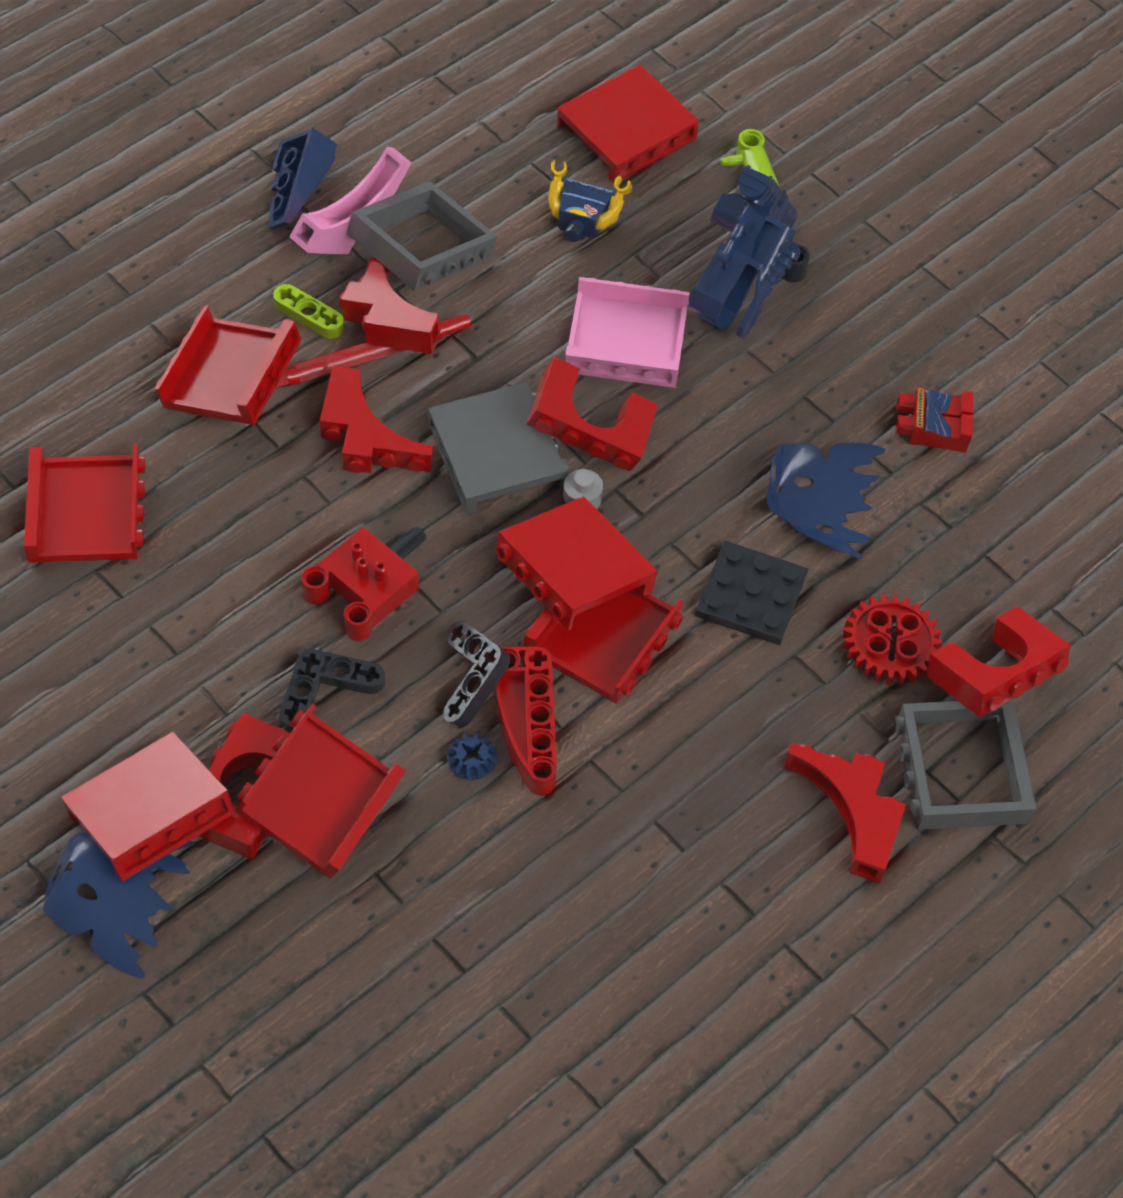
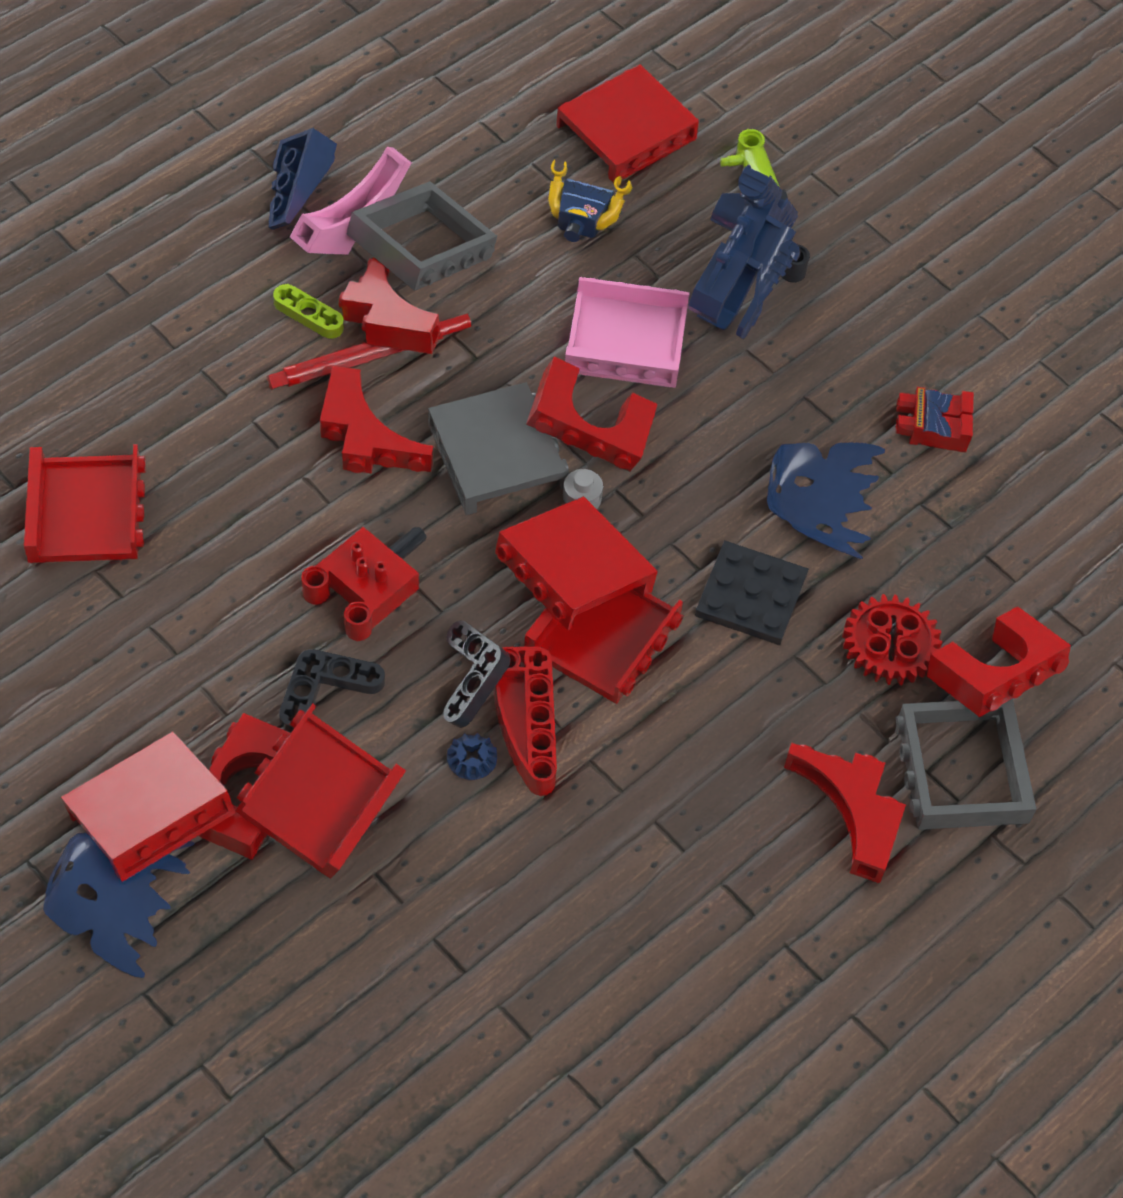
(227, 368): panel -> none

